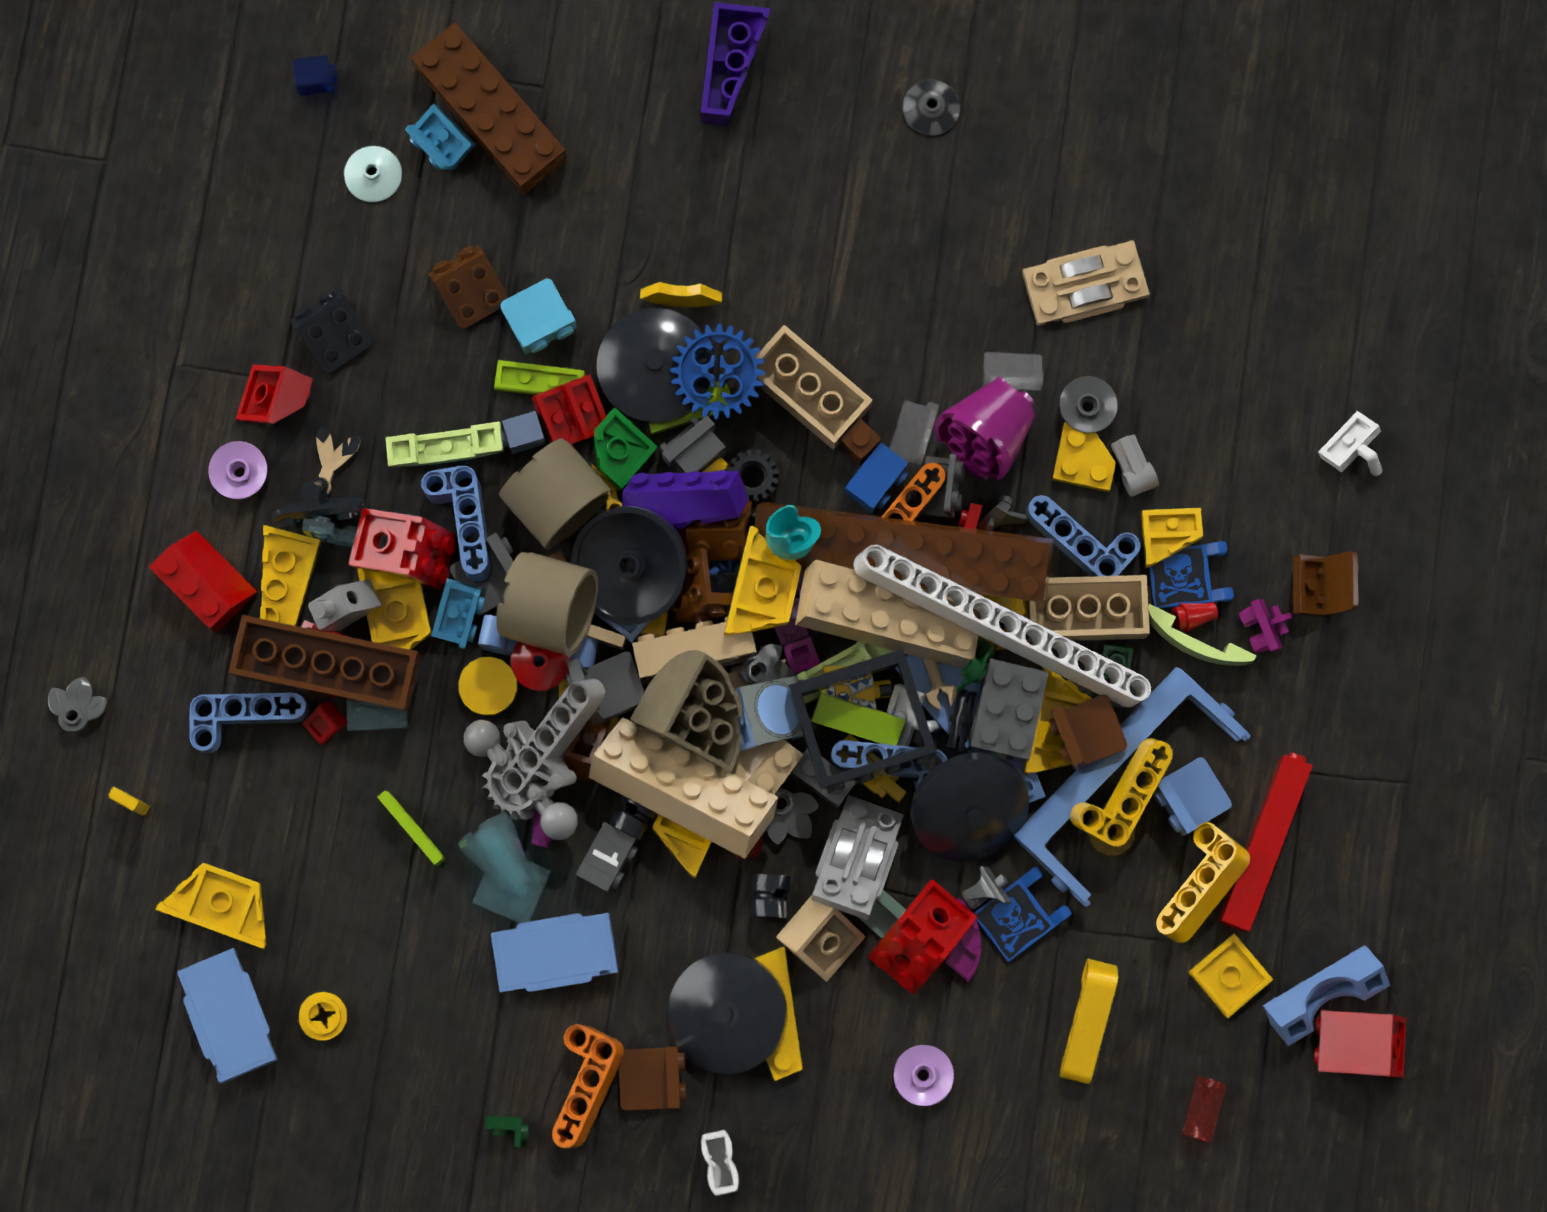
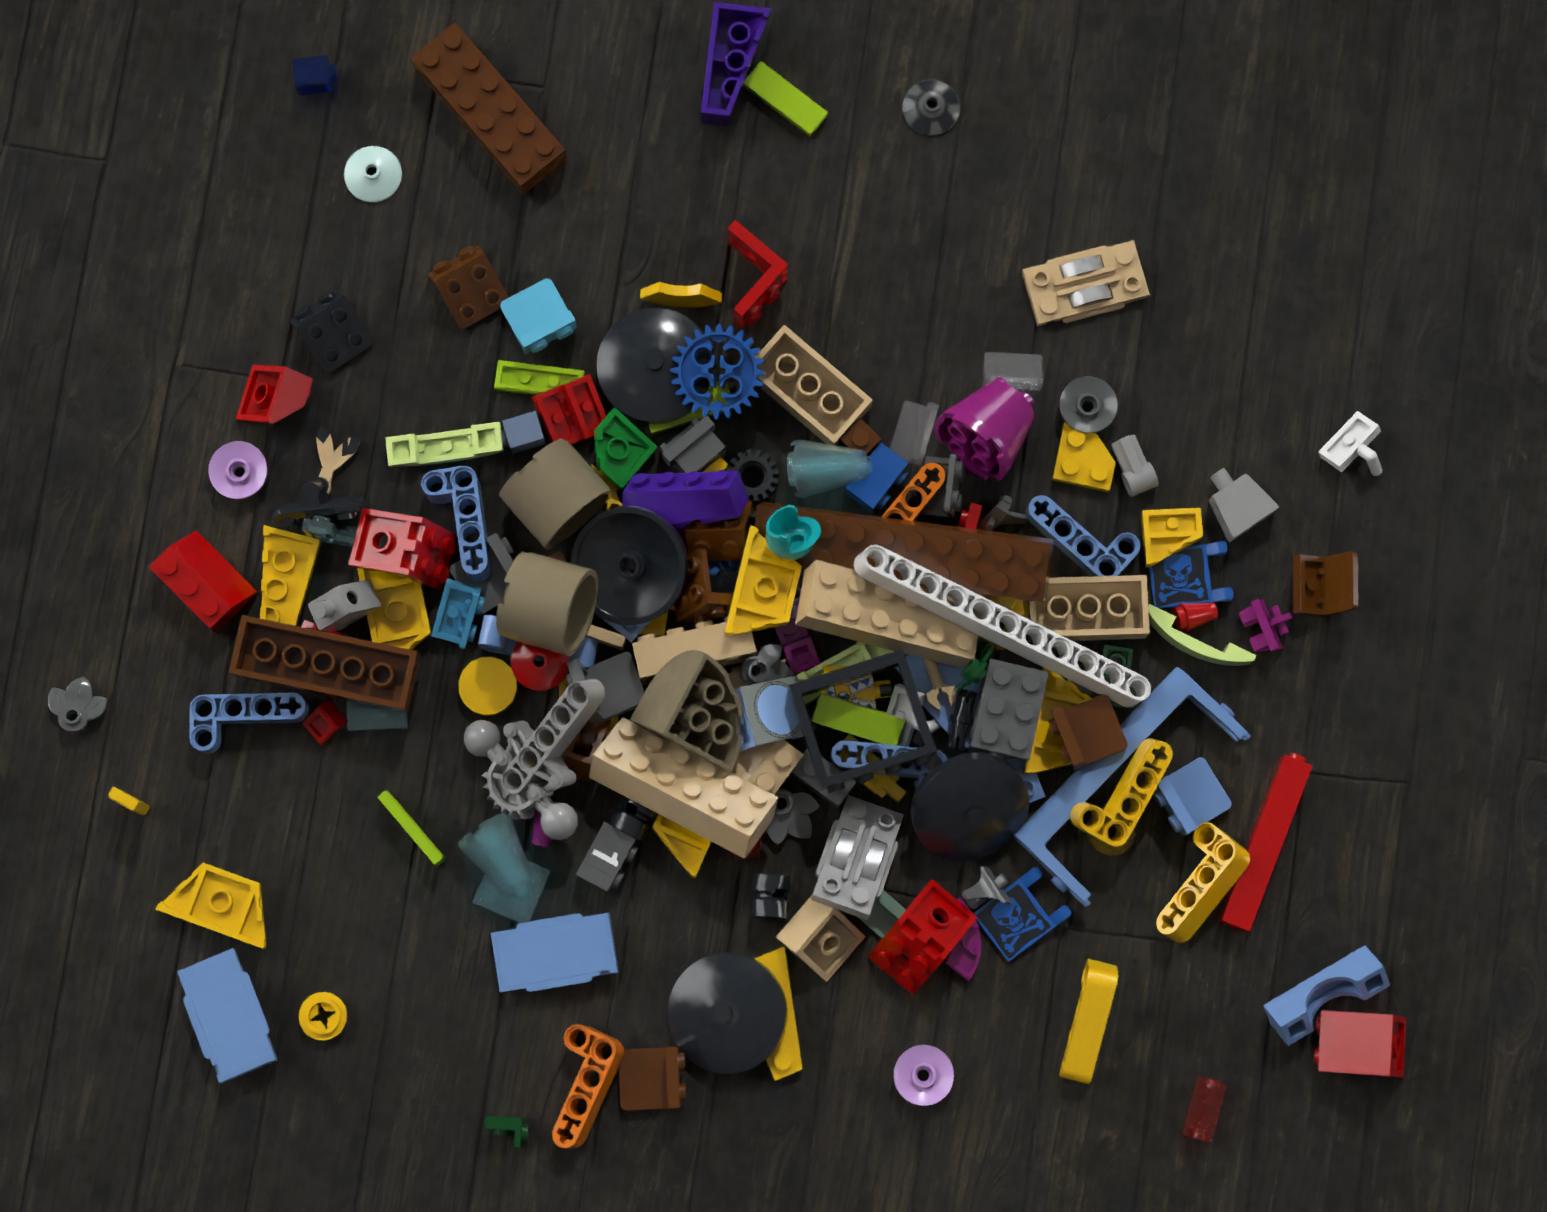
(440, 138): dark azure bracket -> none
(718, 1153): white brick -> none
(766, 261): none -> red bracket
(785, 98): none -> lime tile
(825, 467): none -> clear light blue cone
(1230, 975): yellow tile -> none
(1239, 503): none -> light grey torso

